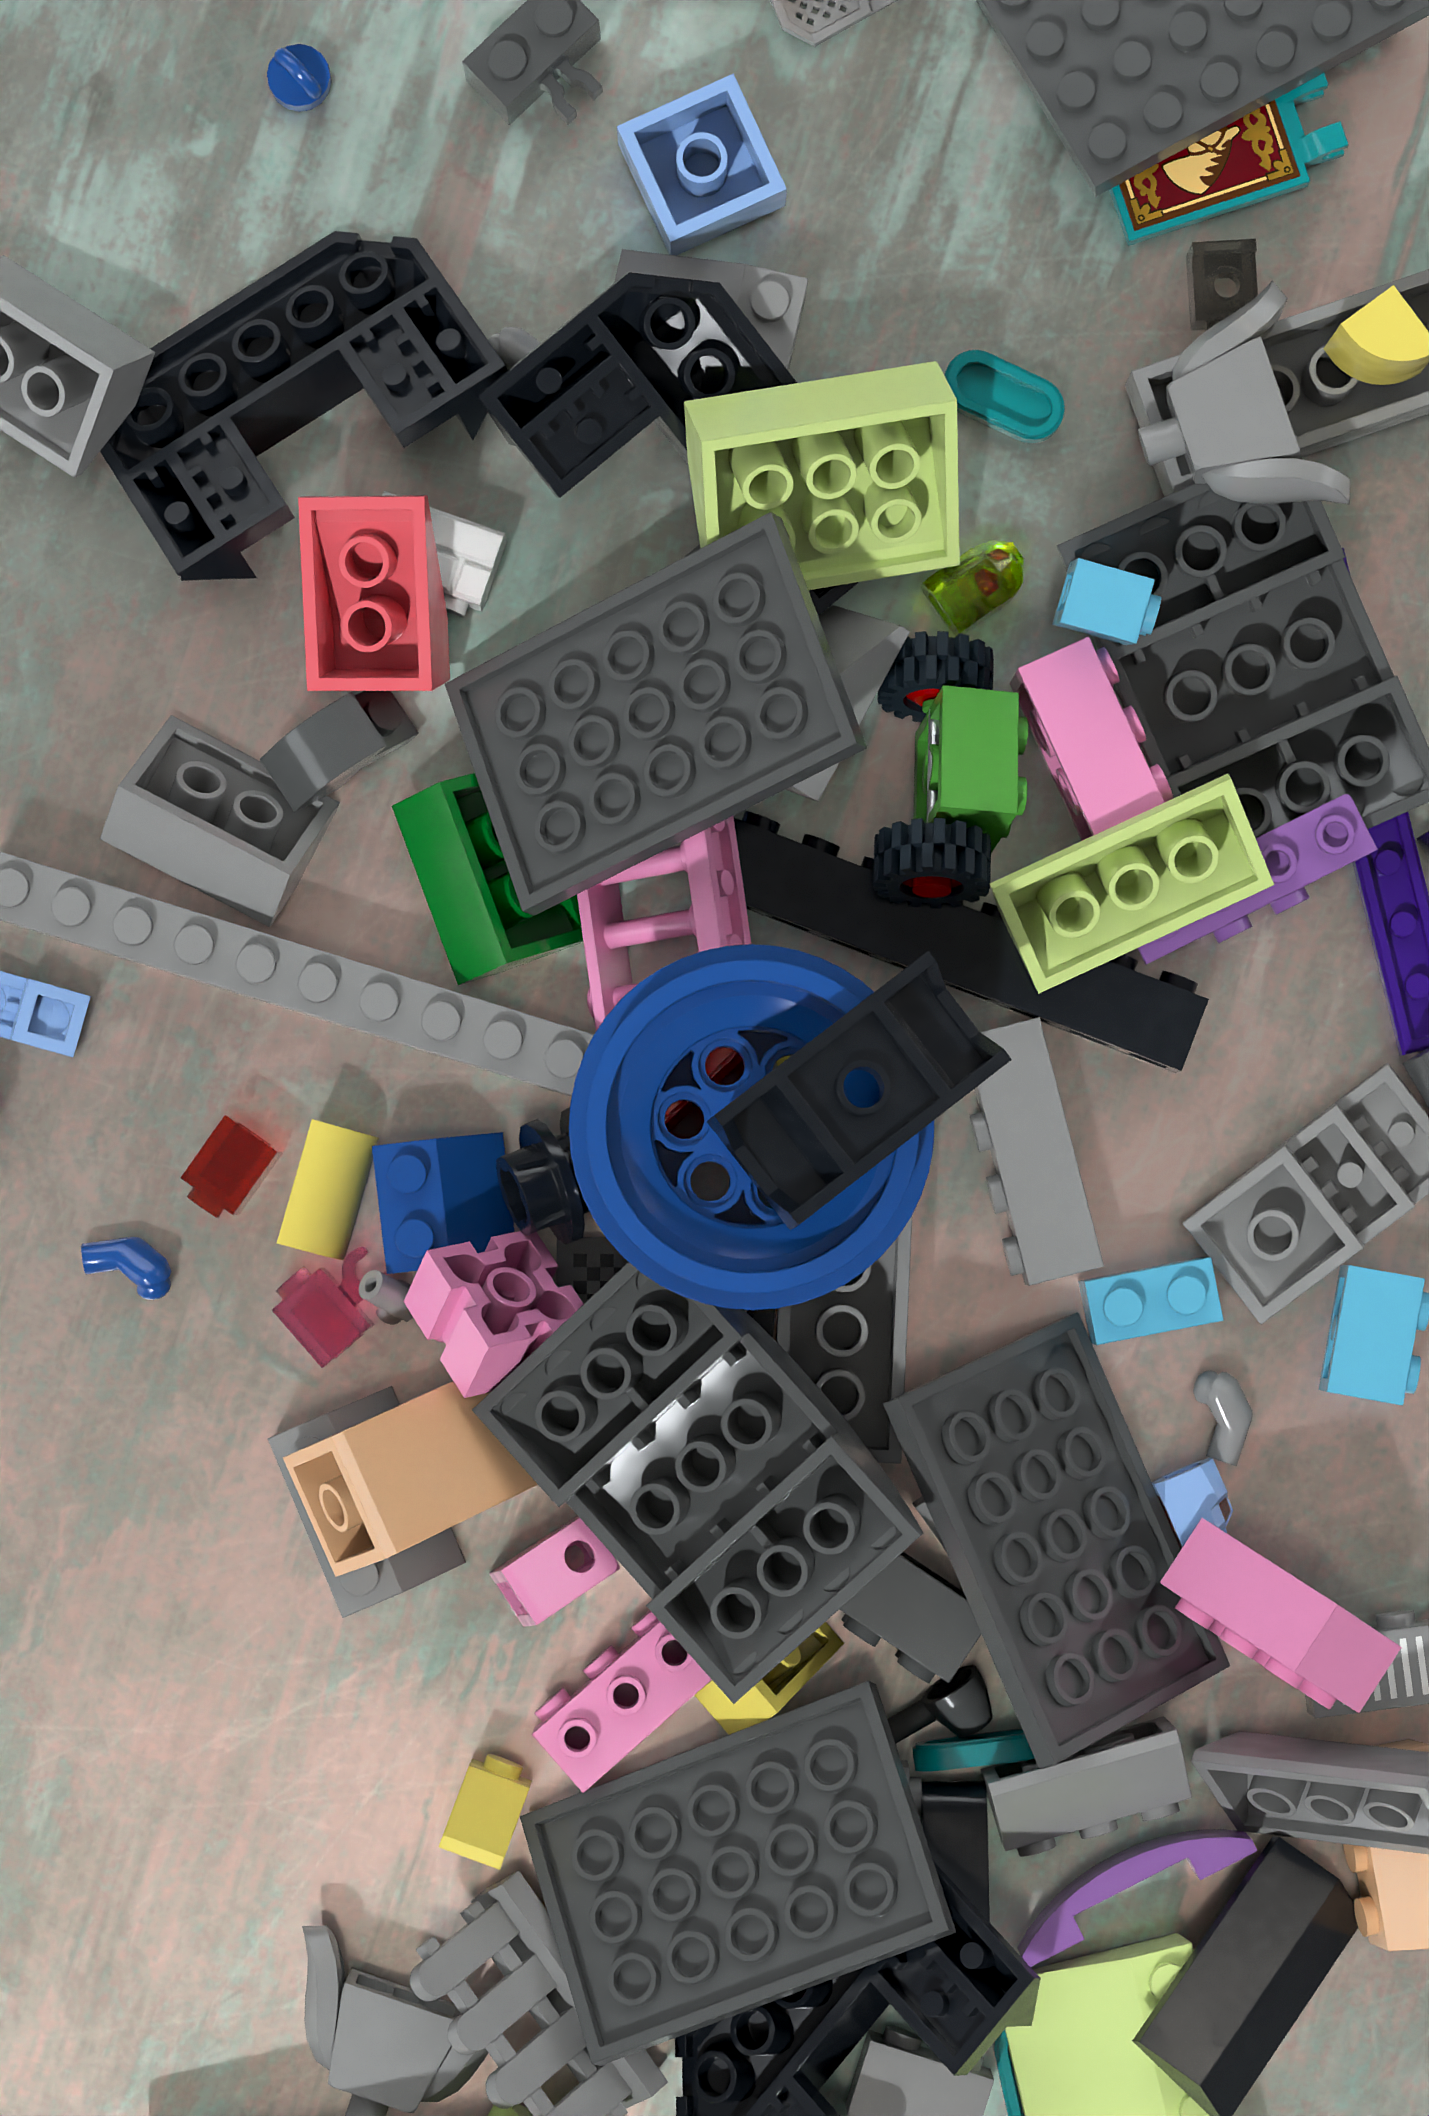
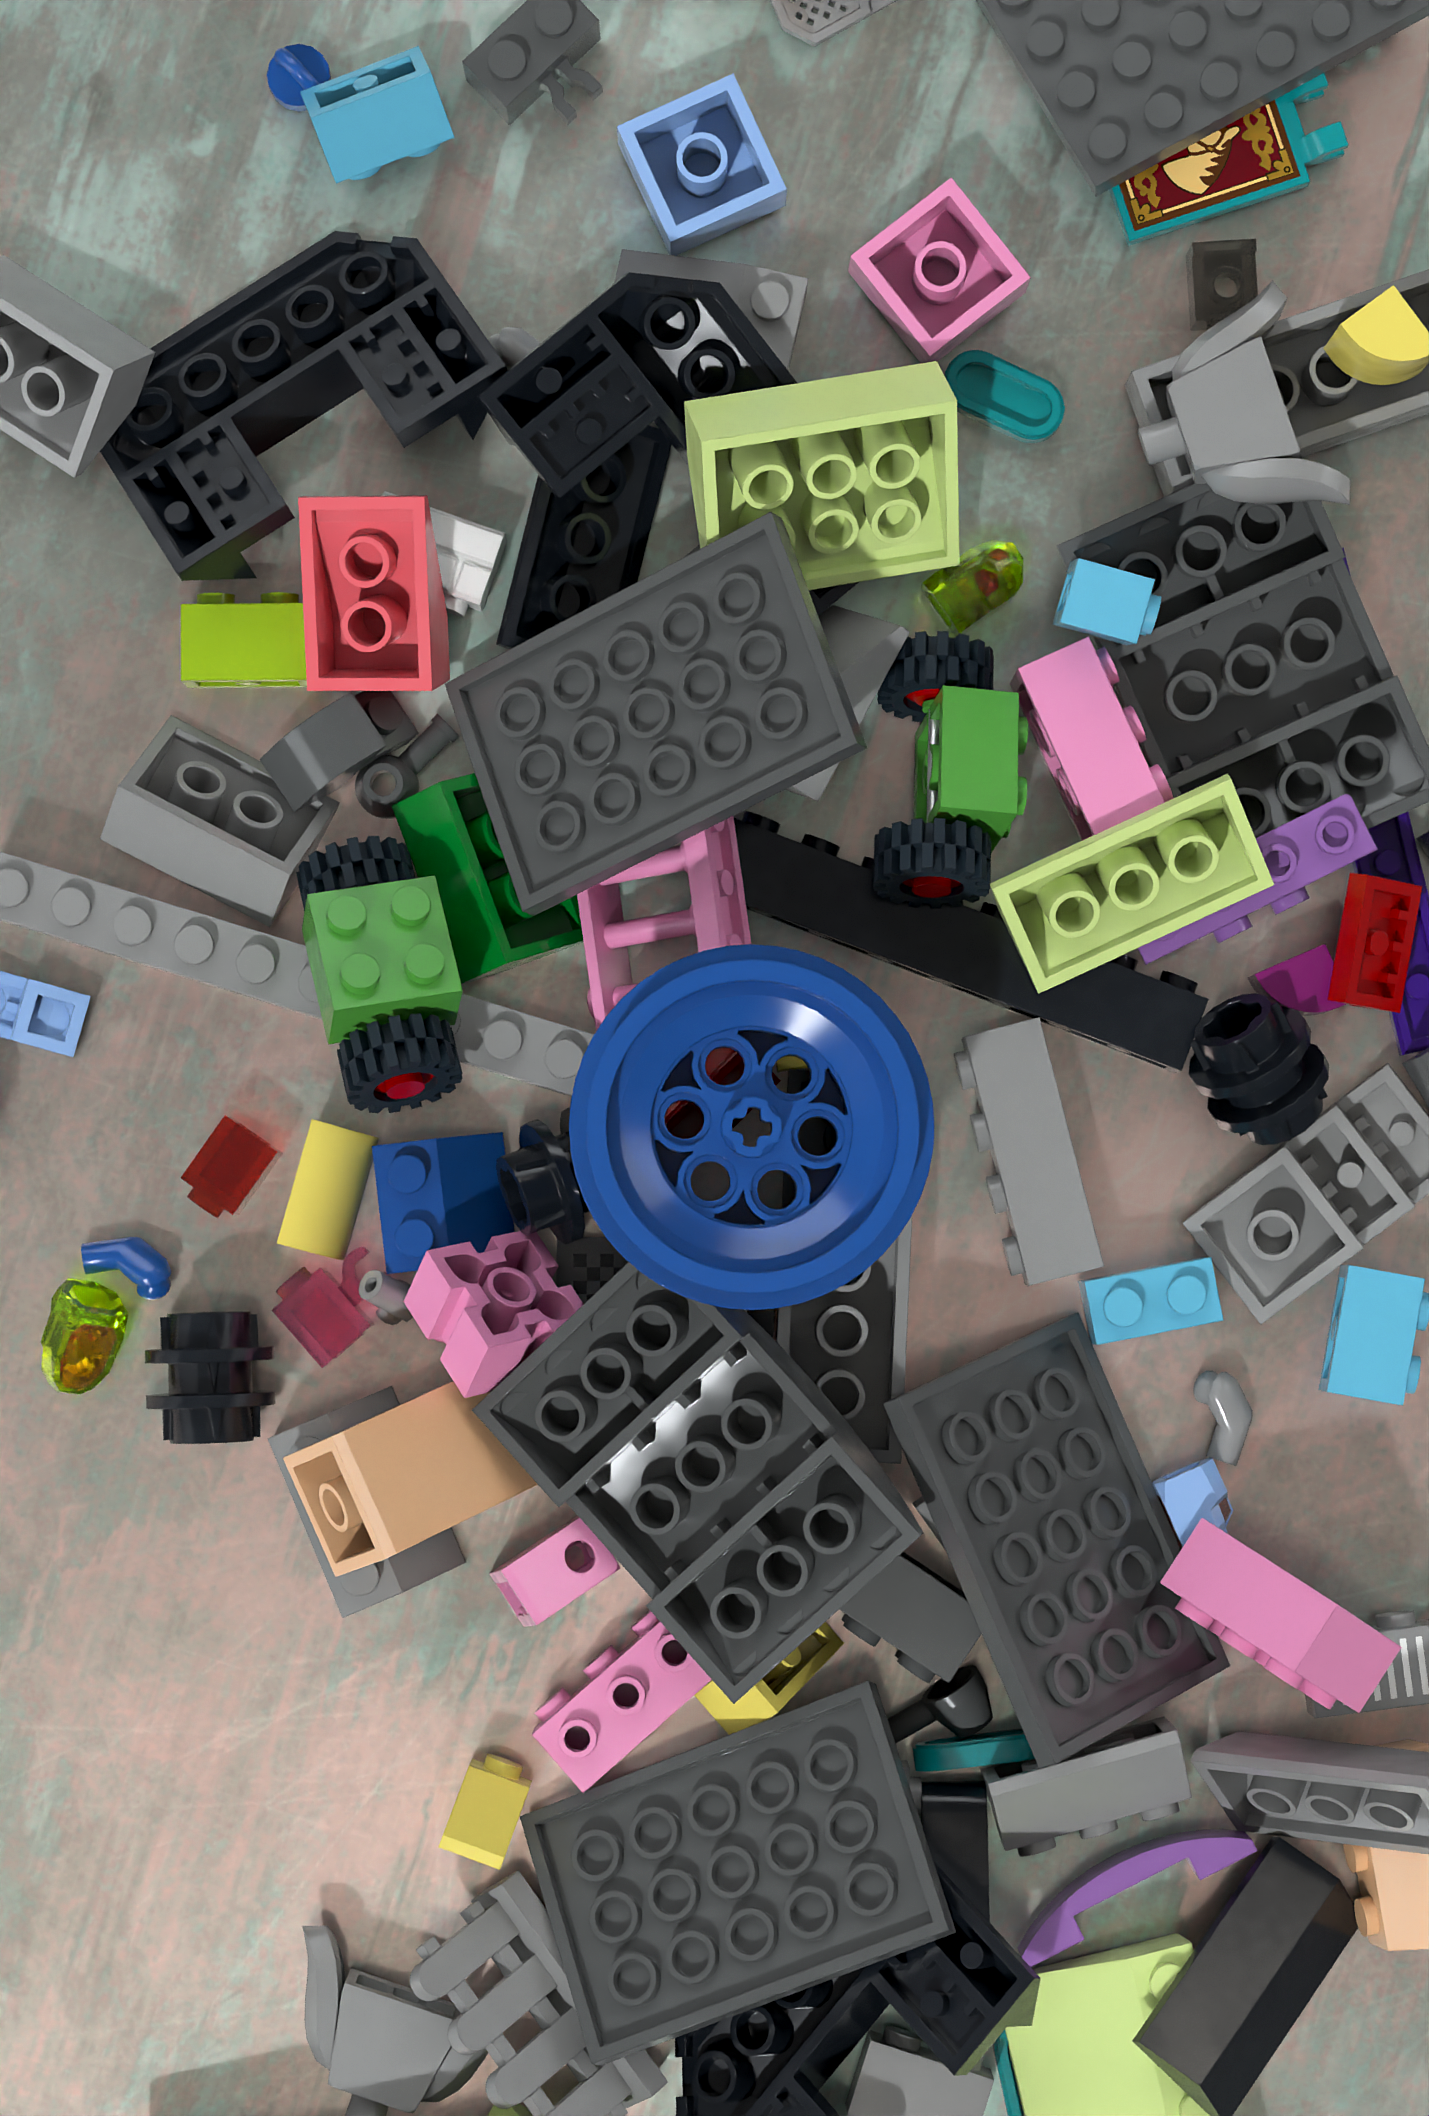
(82, 1335): none -> clear neon green rock
(210, 1377): none -> black piece
(243, 642): none -> lime brick
(378, 115): none -> medium azure brick
(382, 972): none -> brick
(403, 769): none -> dark grey bar
(585, 541): none -> black slope
(803, 1134): black piece -> none
(938, 273): none -> bright pink brick
(1259, 1069): none -> black piece
(1299, 982): none -> magenta brick
(1374, 942): none -> red bracket

